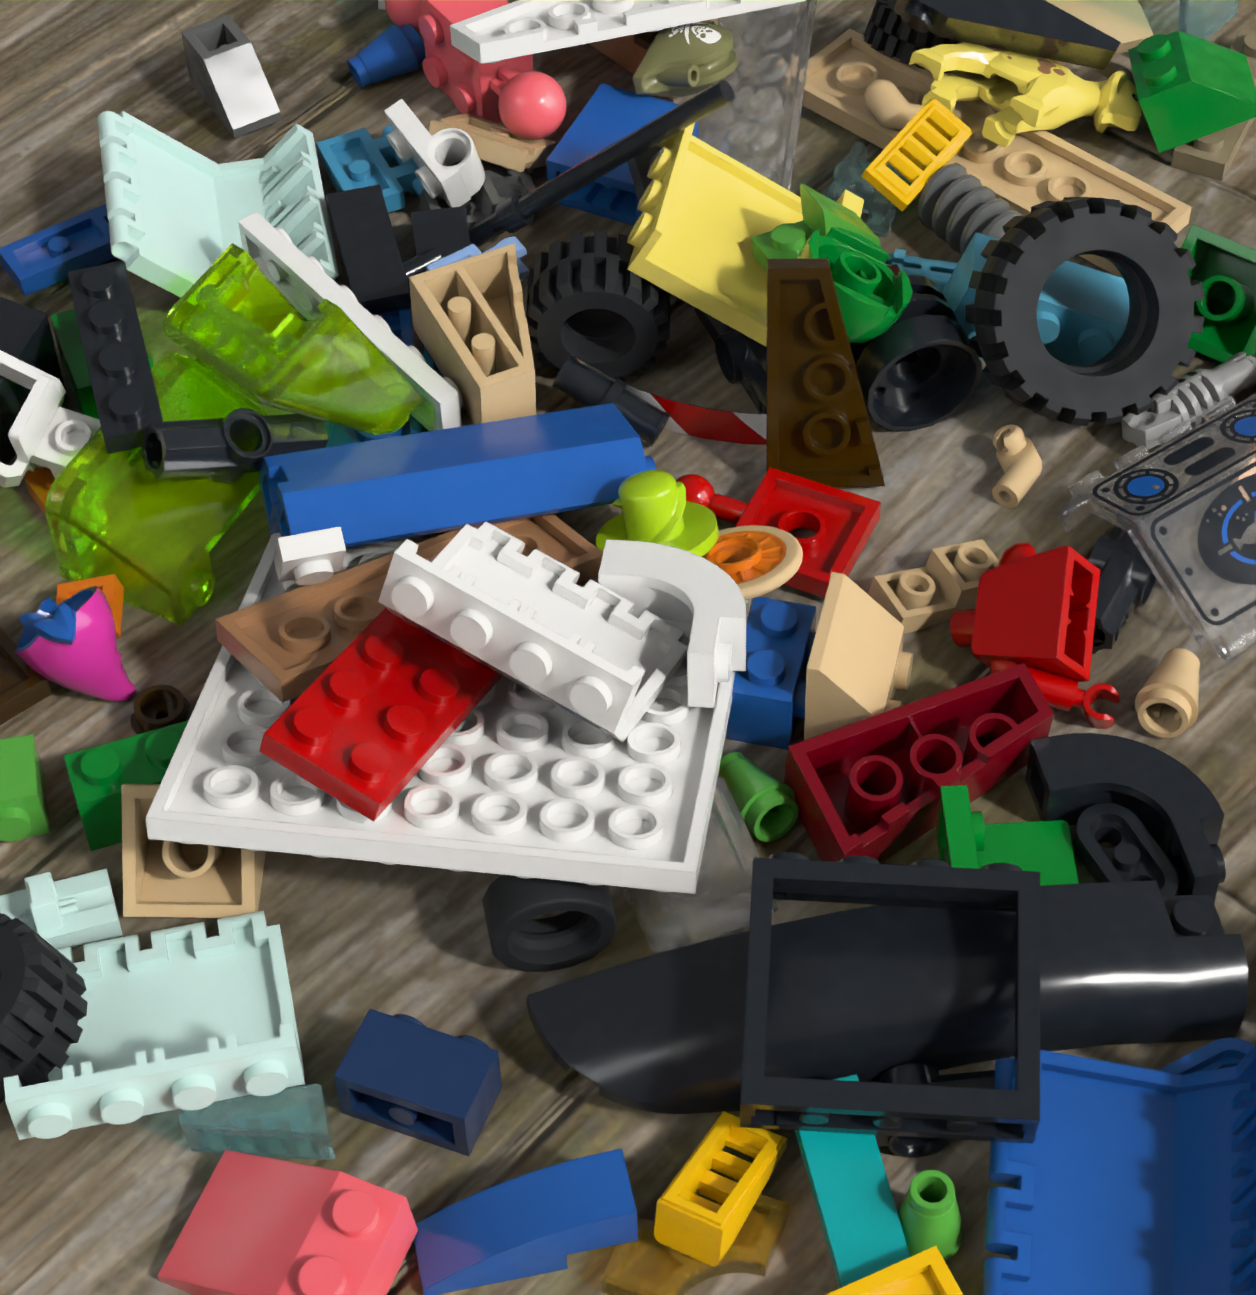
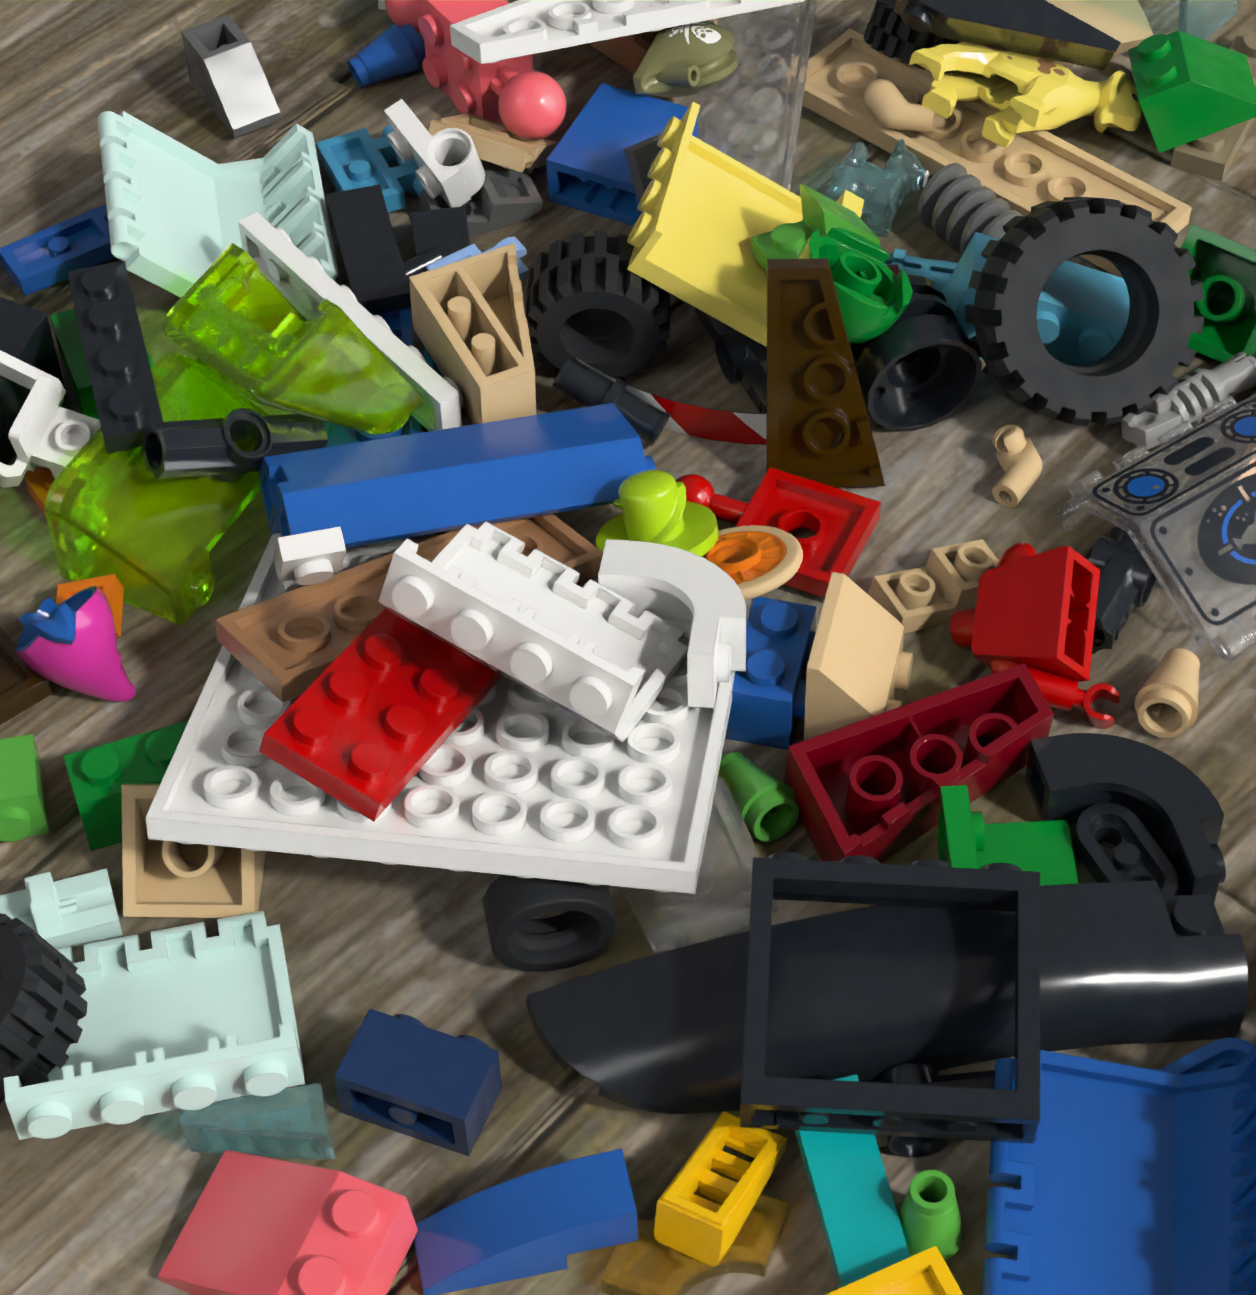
(159, 708): dark brown plate -> none
(519, 210): black bar -> none
(928, 141): yellow slope -> none

